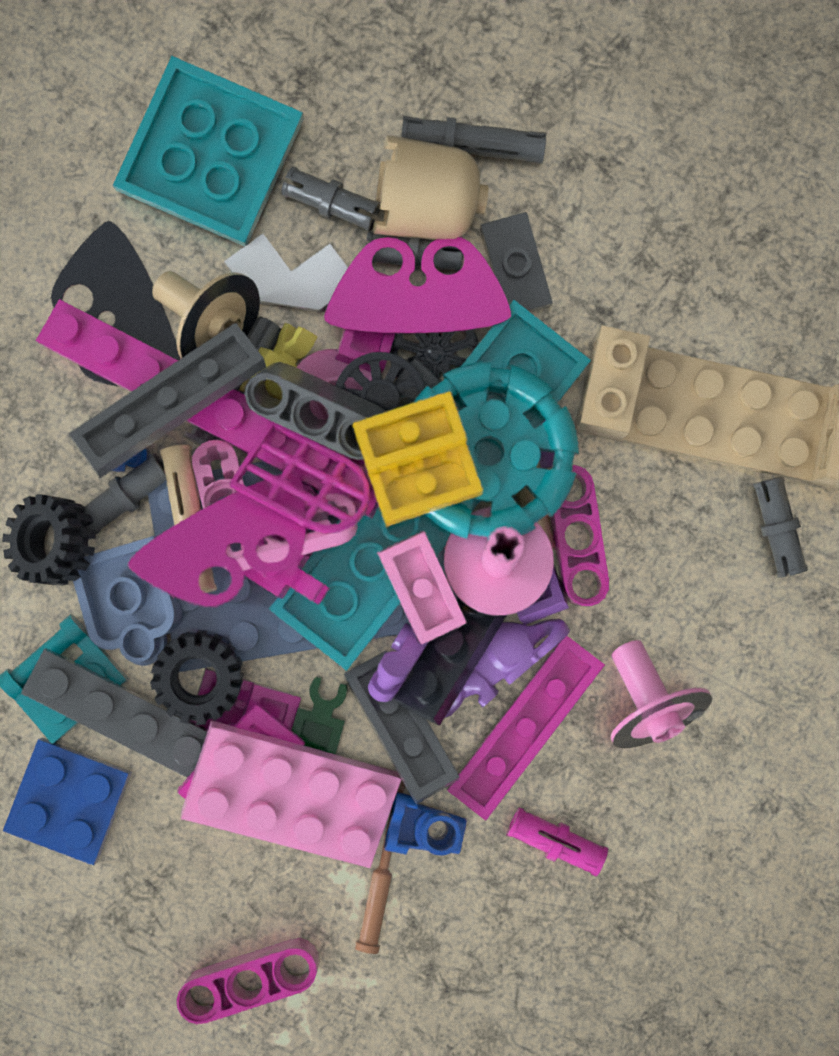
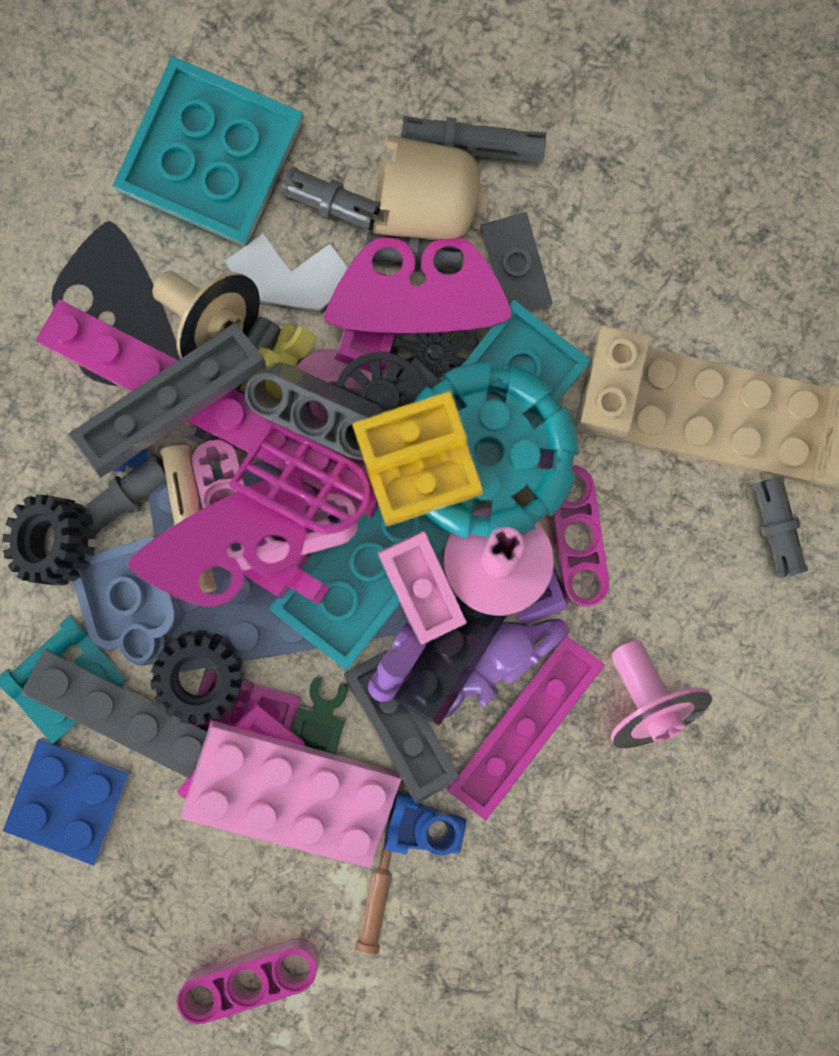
(587, 856): dark pink pin -> none

